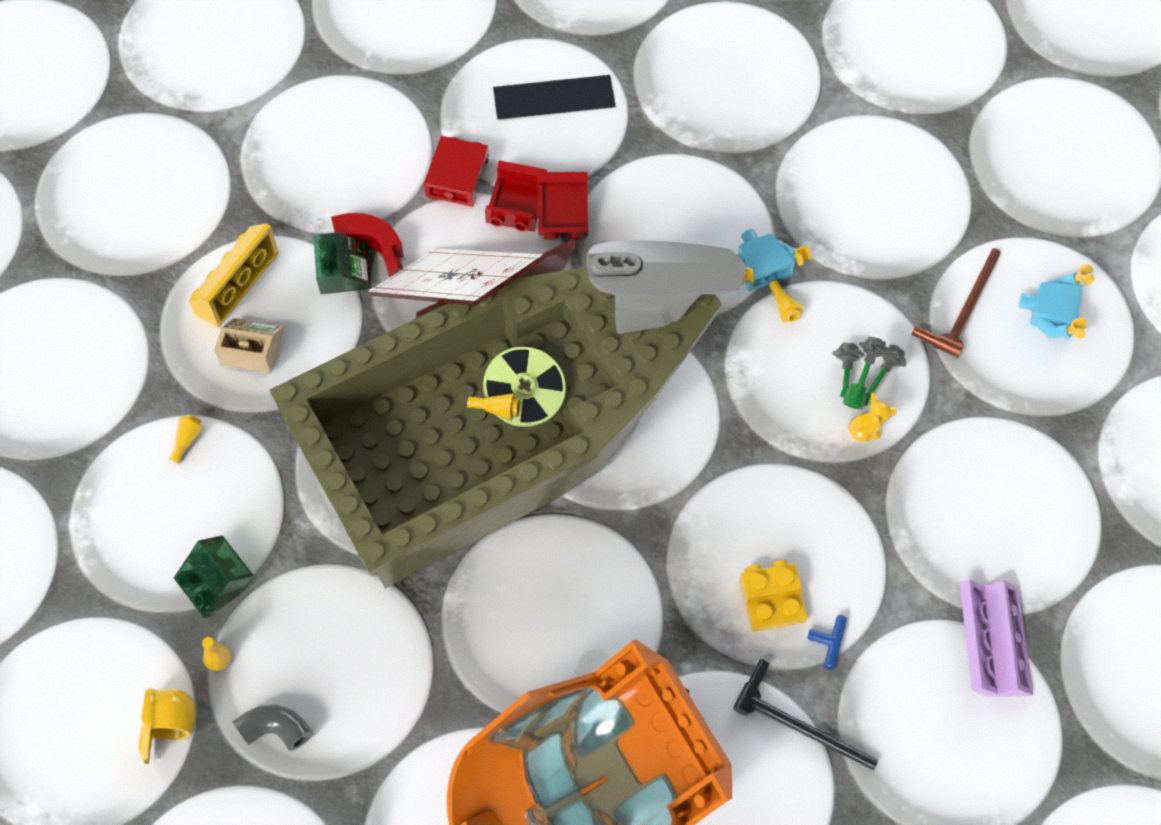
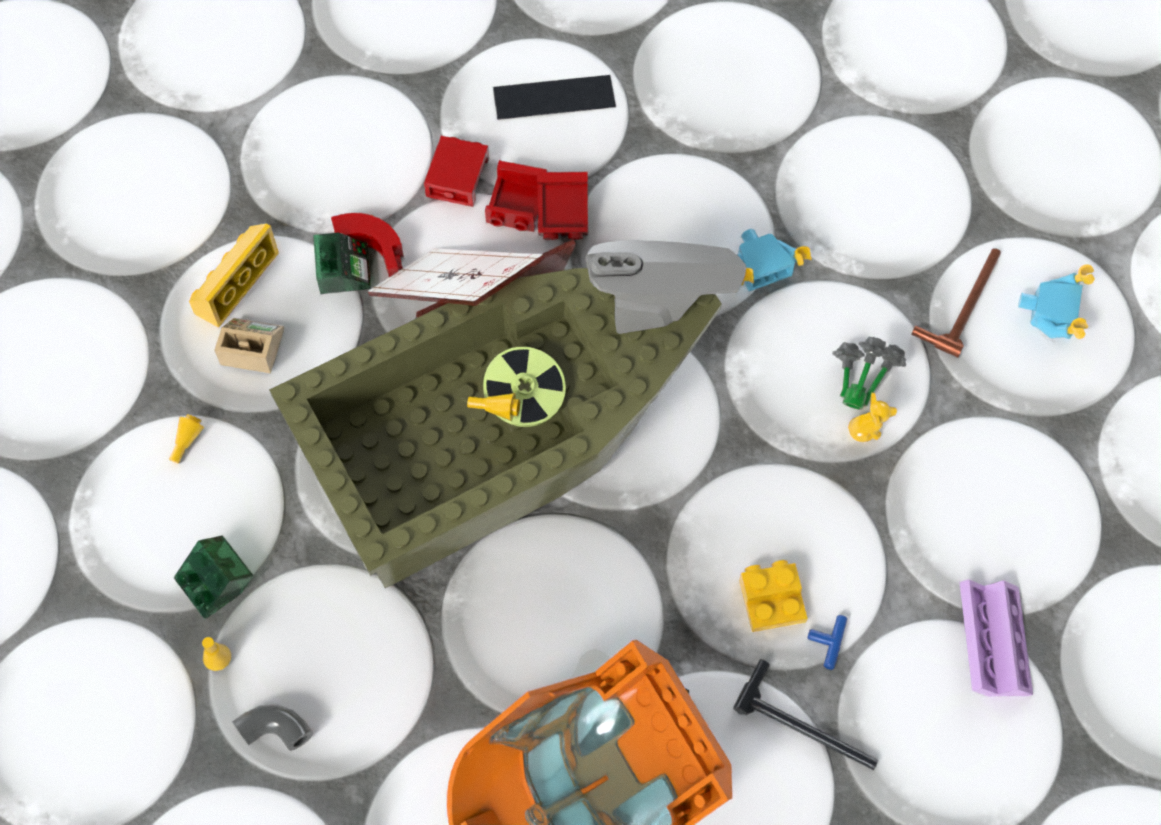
(164, 716): yellow piece -> none
(788, 307): yellow cone -> none

